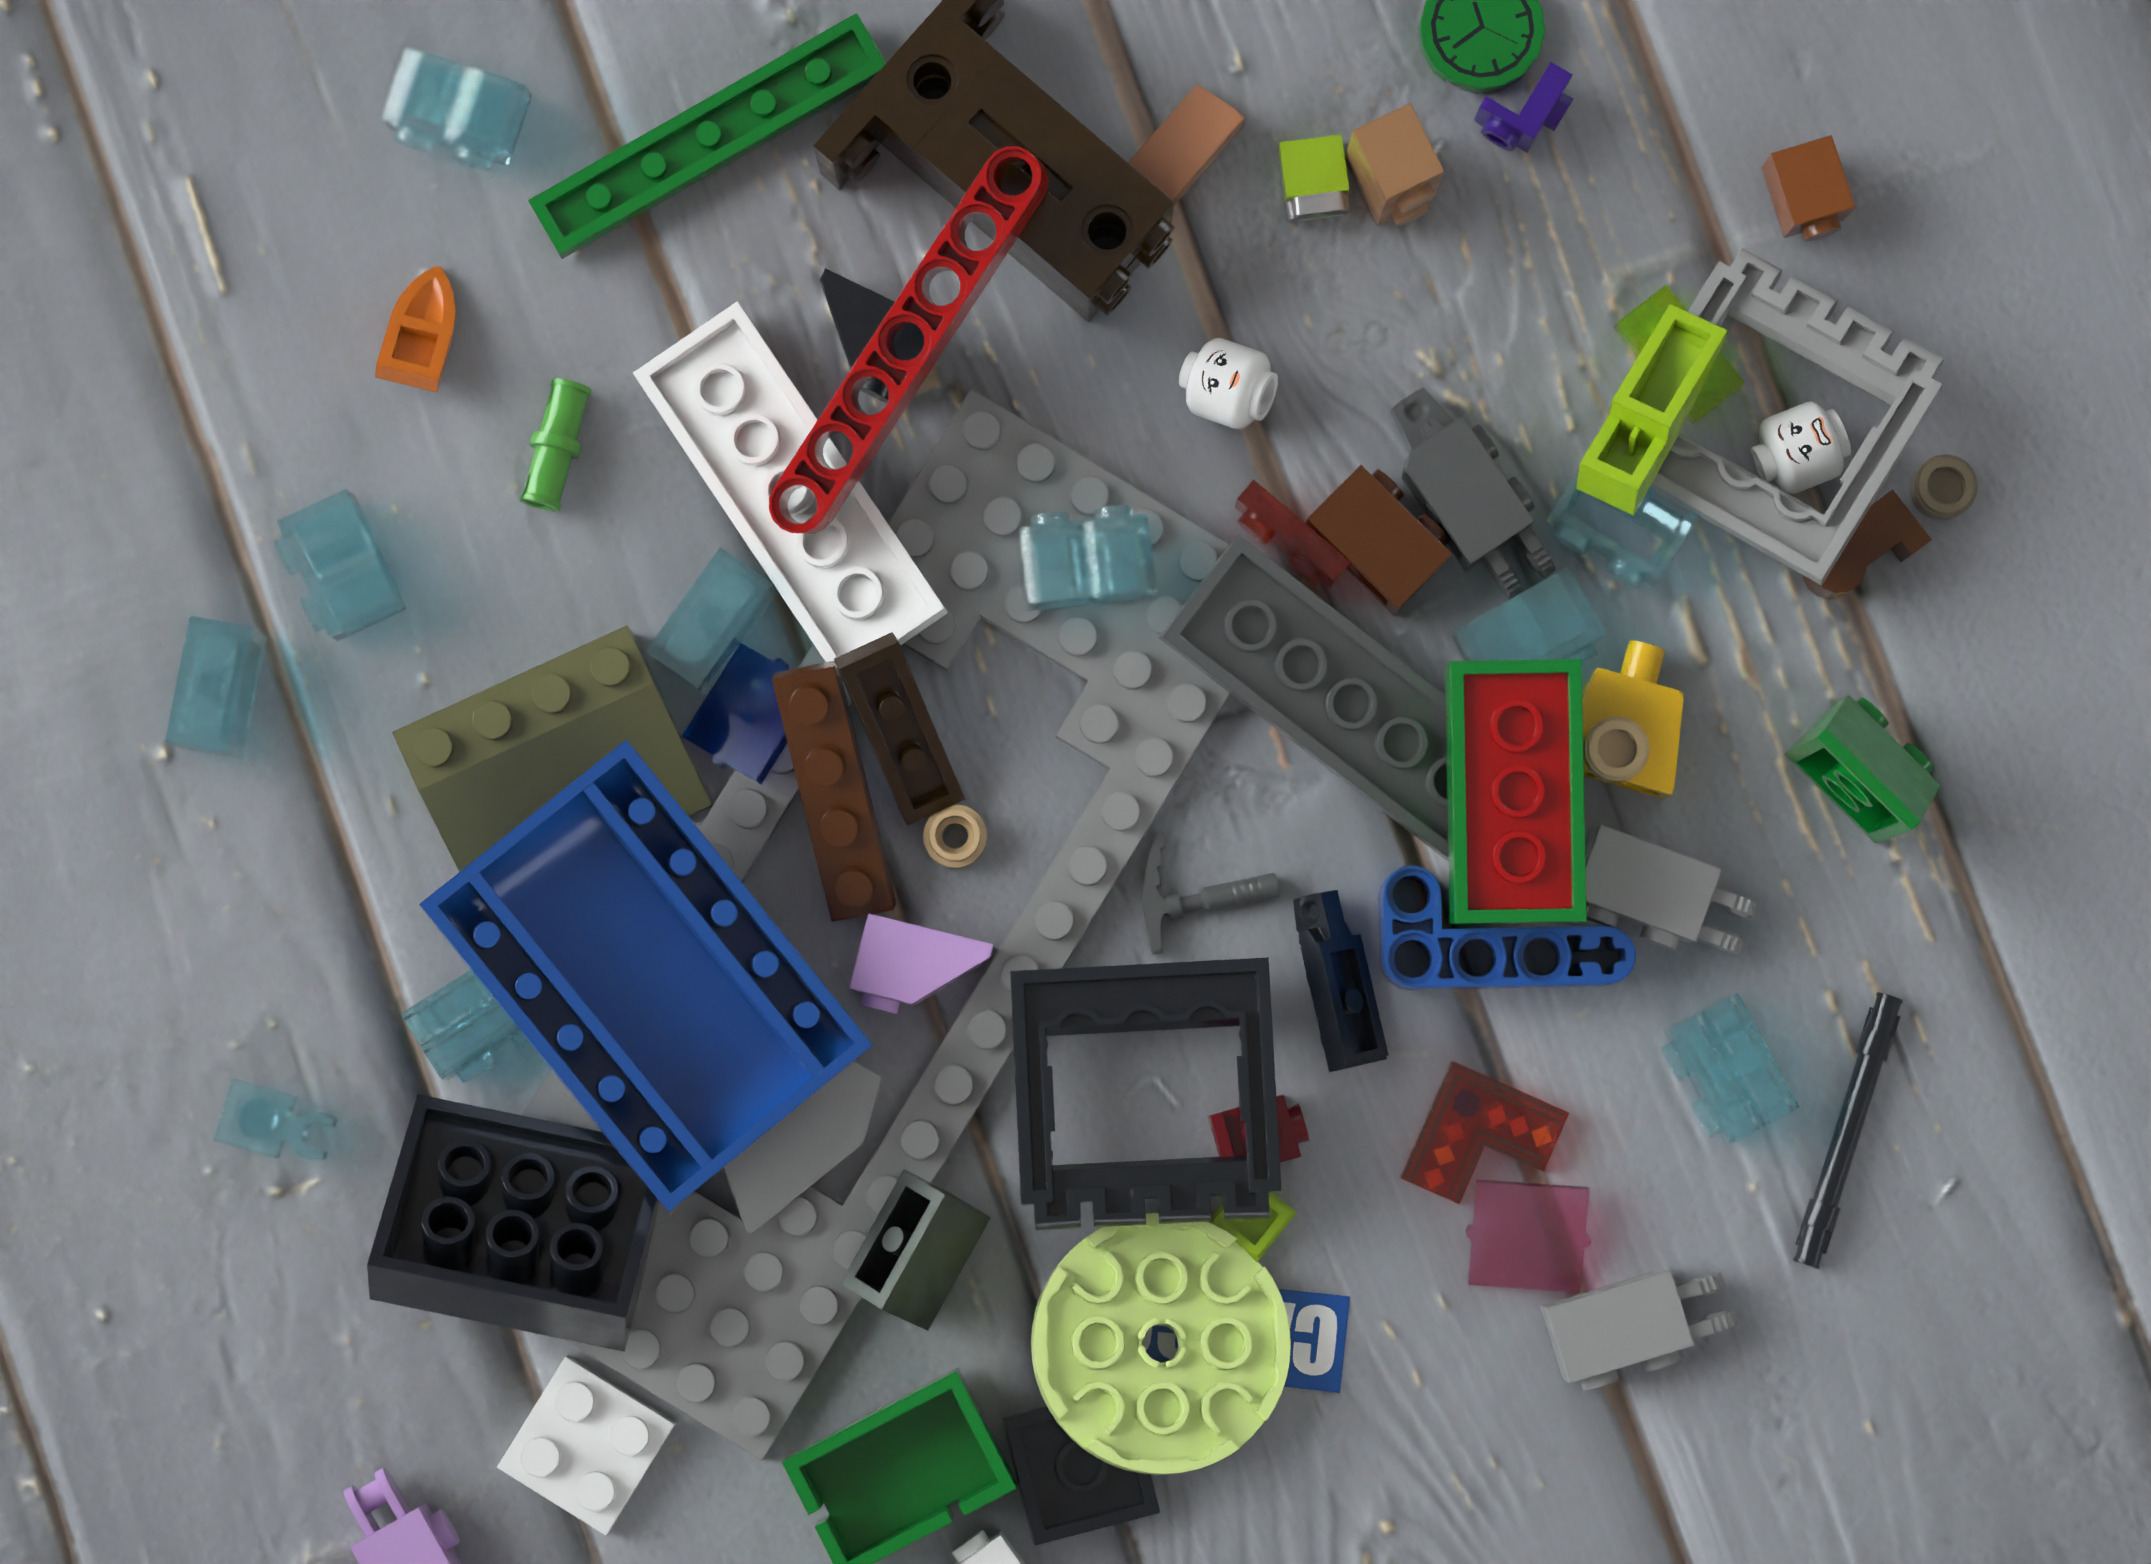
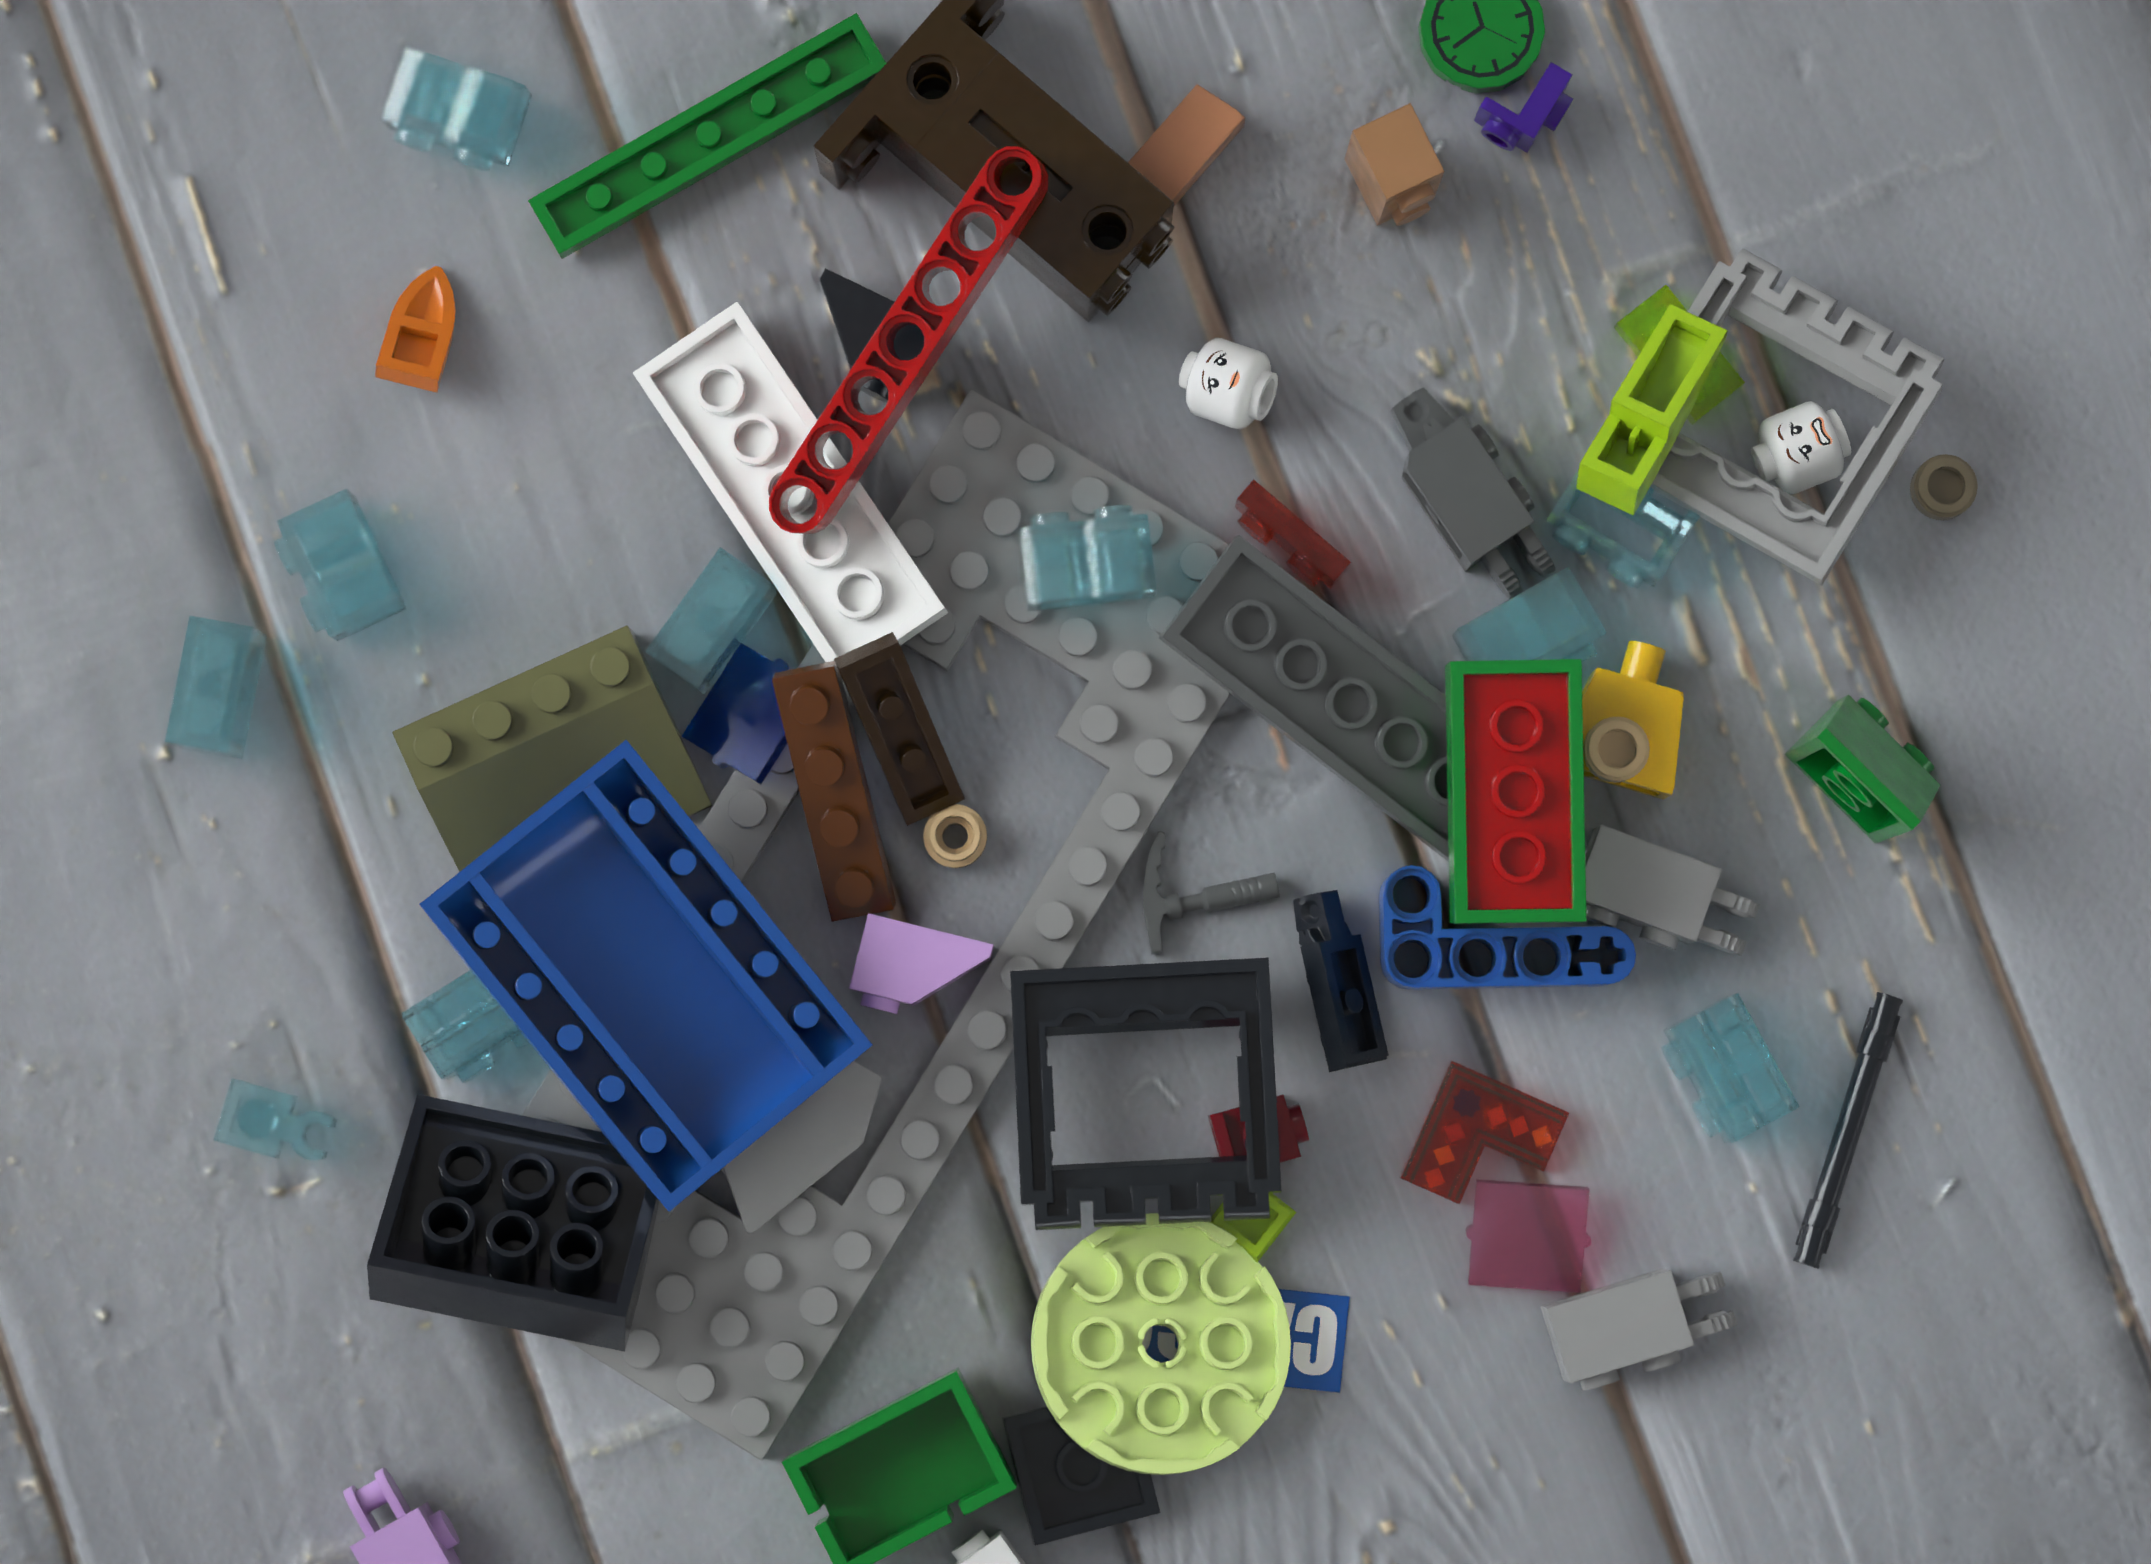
(555, 445): bright green pin -> none
(586, 1445): white plate -> none
(915, 1250): pearl dark grey brick -> none
(1314, 178): lime piece -> none
(1380, 537): reddish brown brick -> none
(1808, 189): dark orange brick -> none
(1883, 528): reddish brown leg -> none

